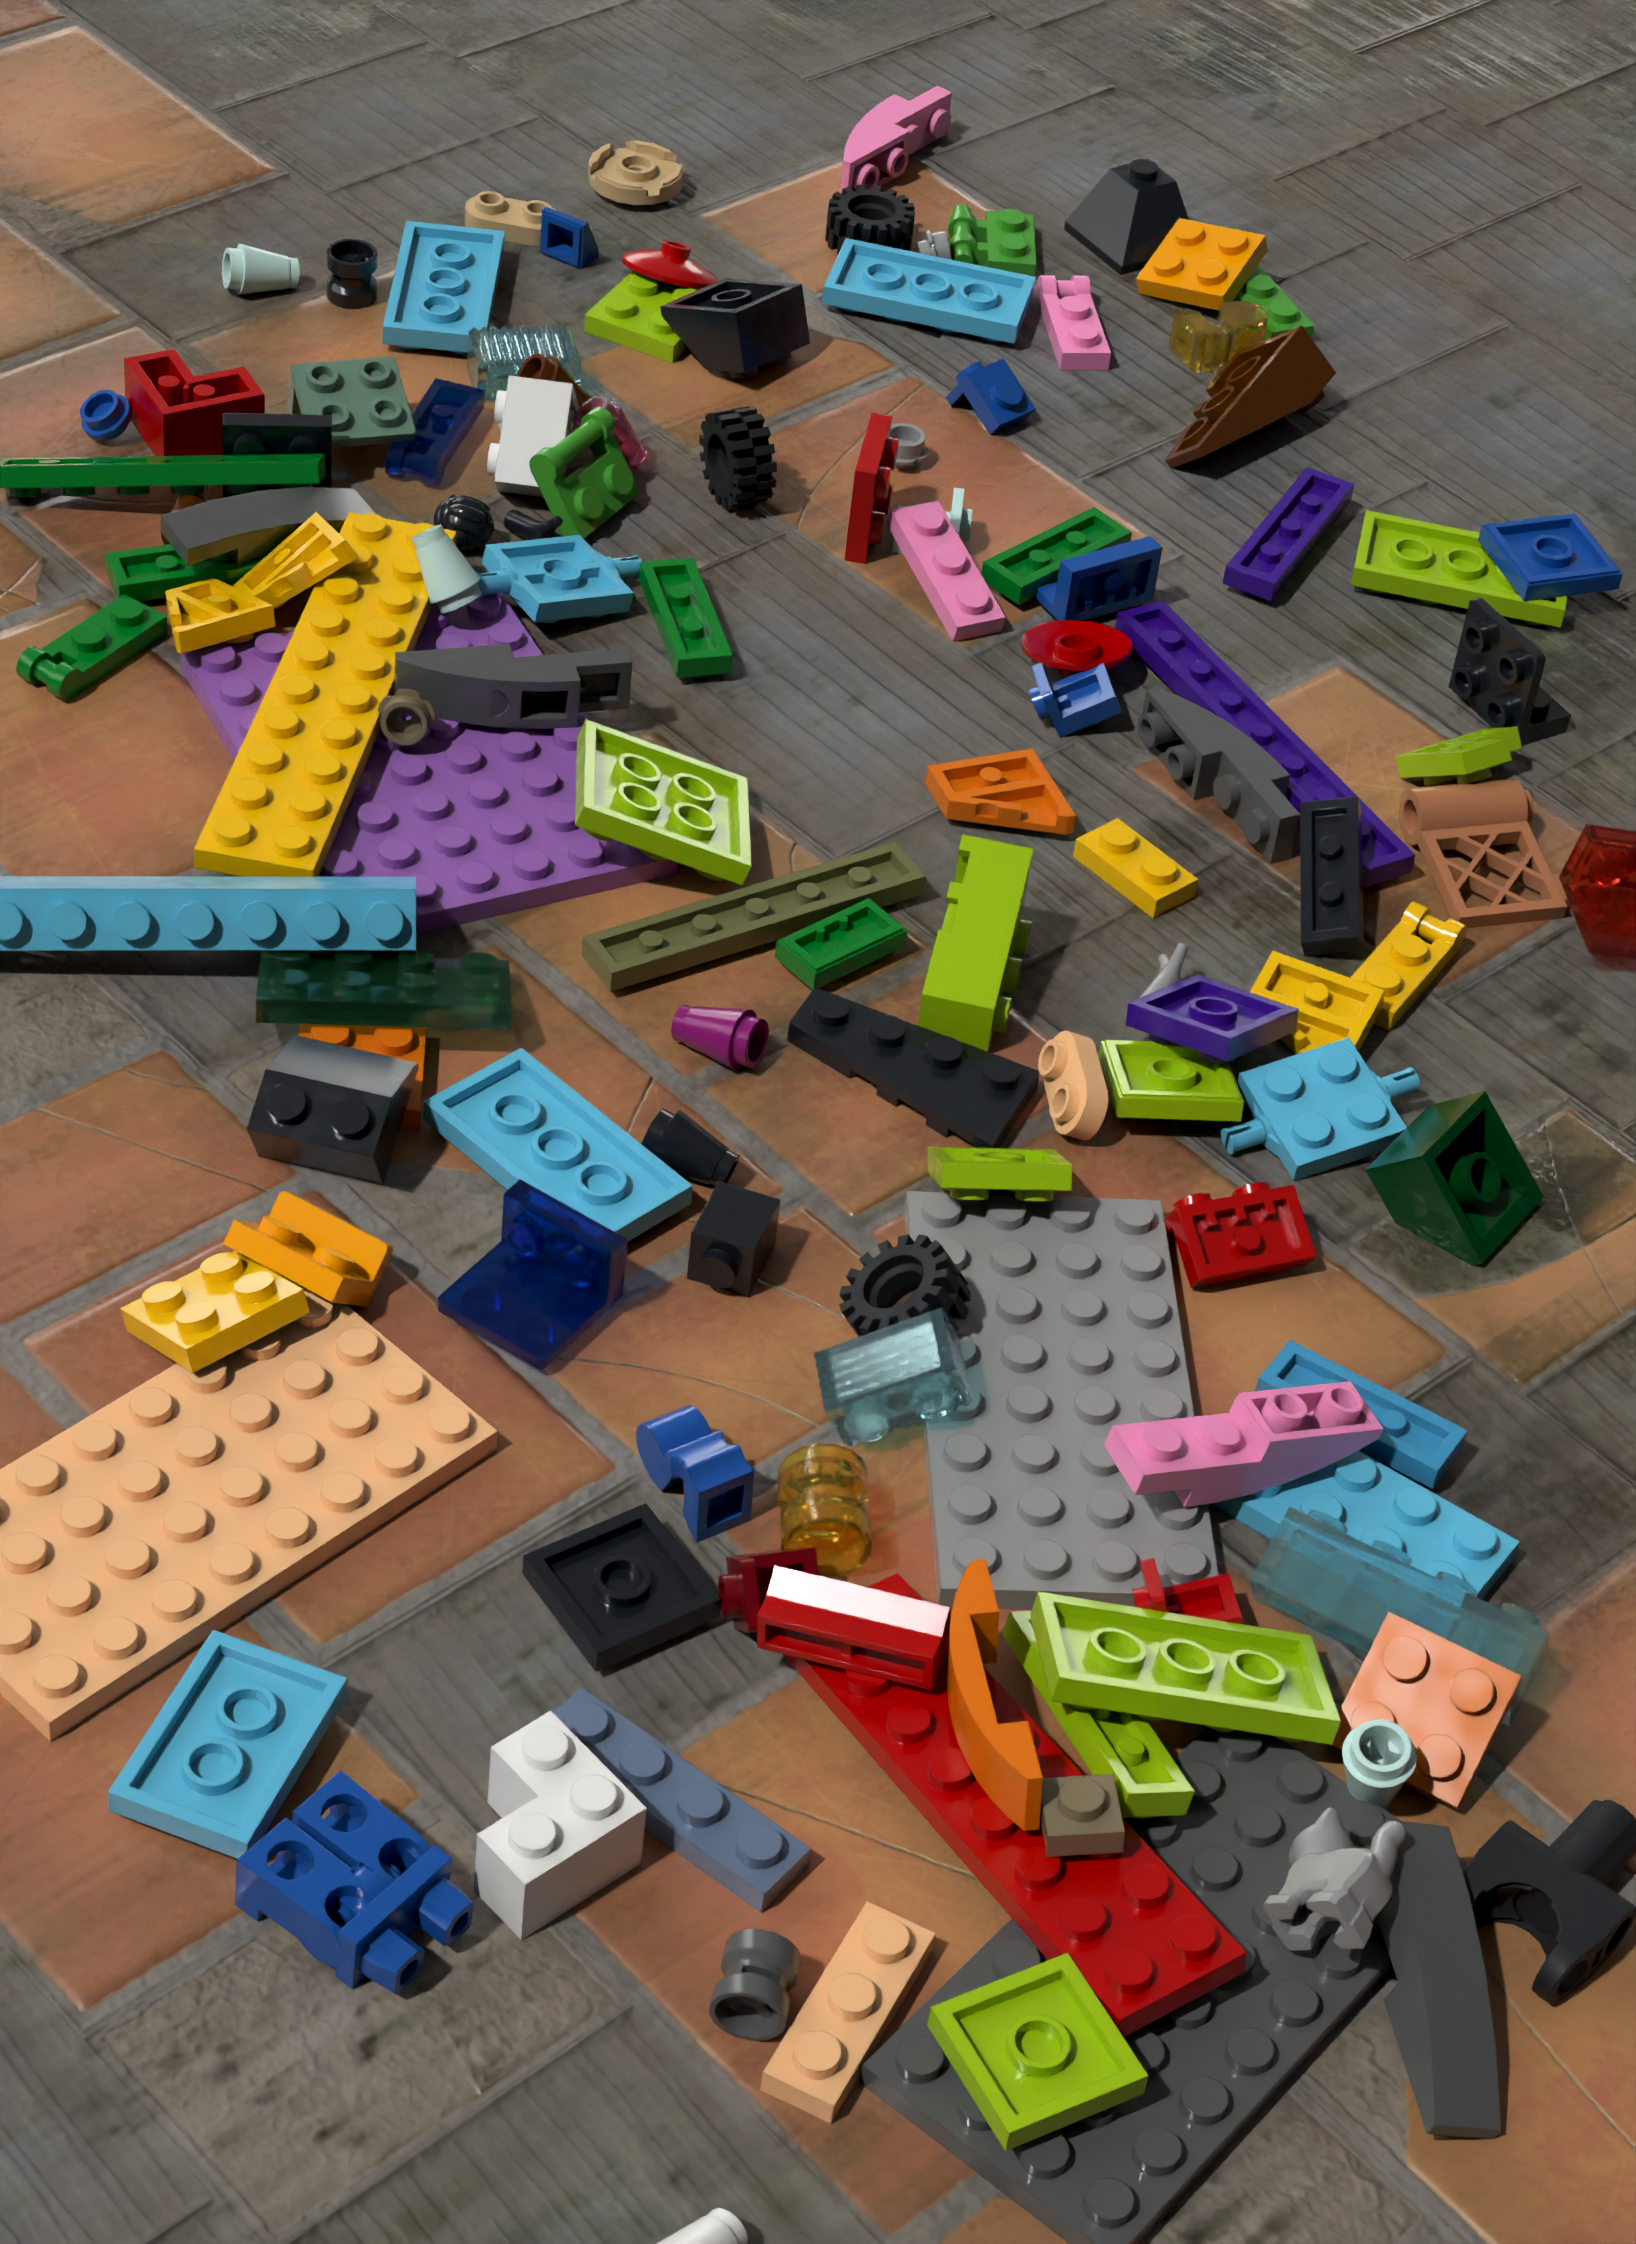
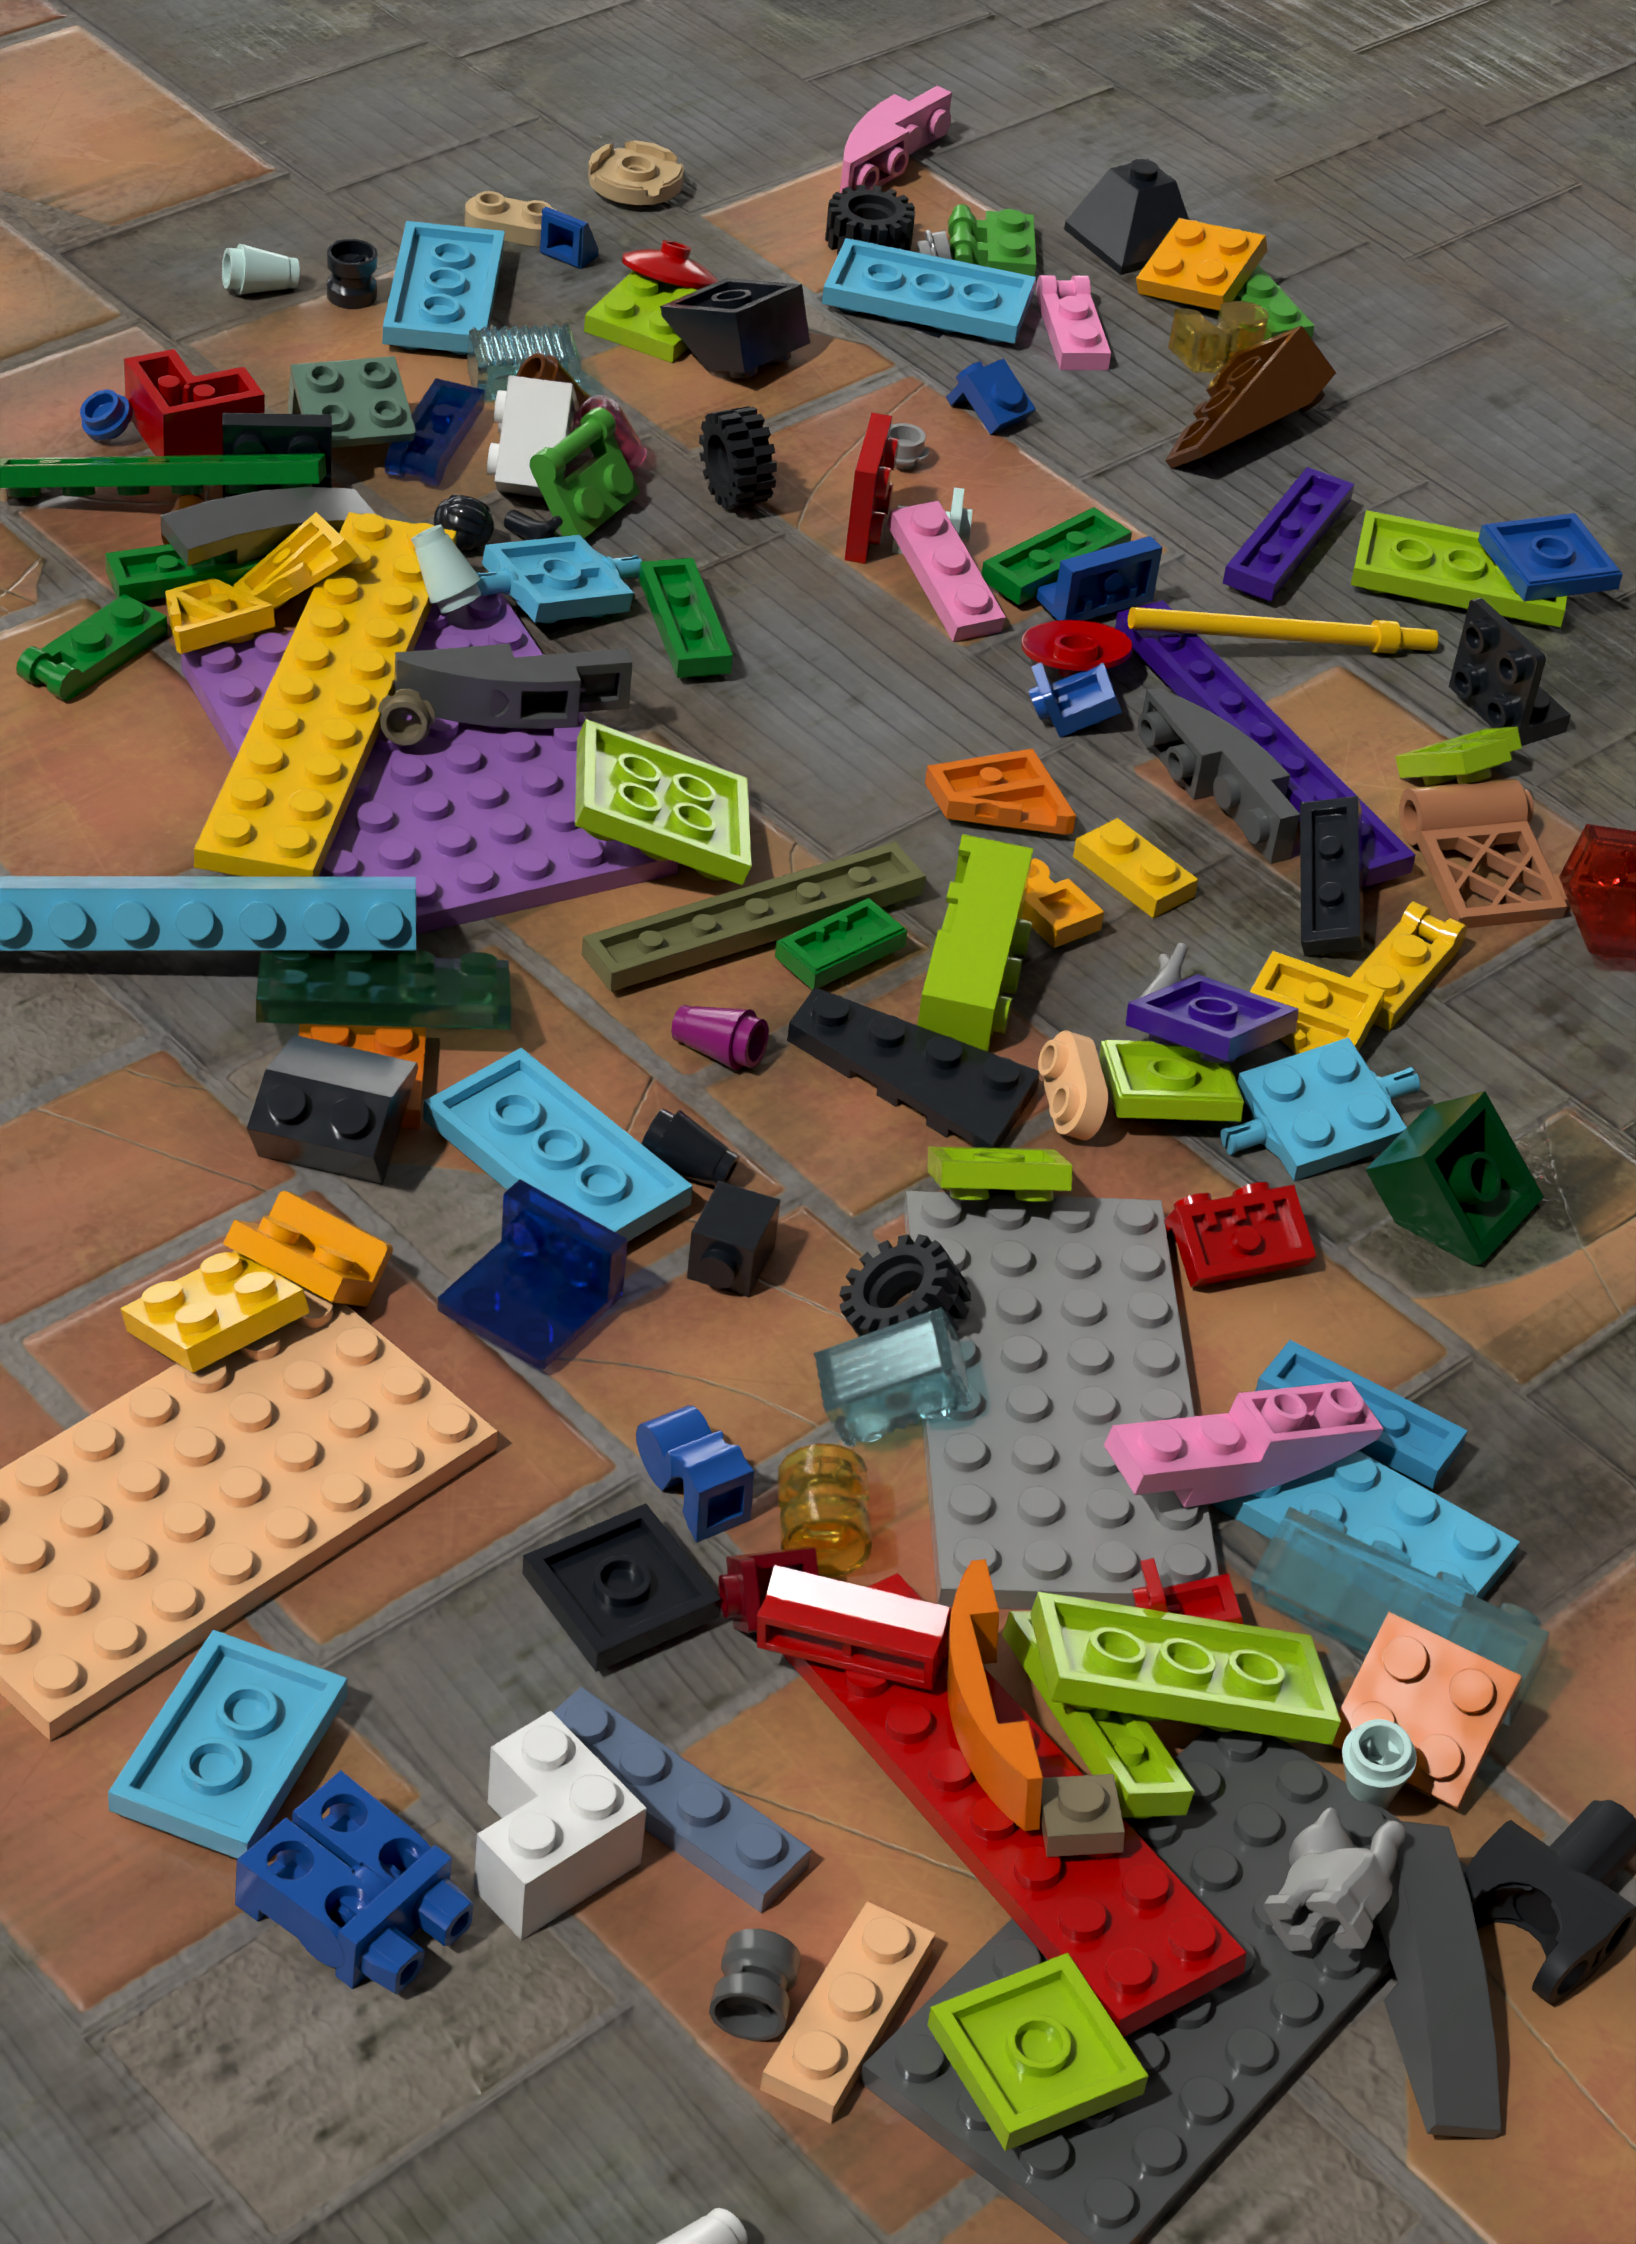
(1059, 909): none -> light orange plate
(1380, 636): none -> yellow bar

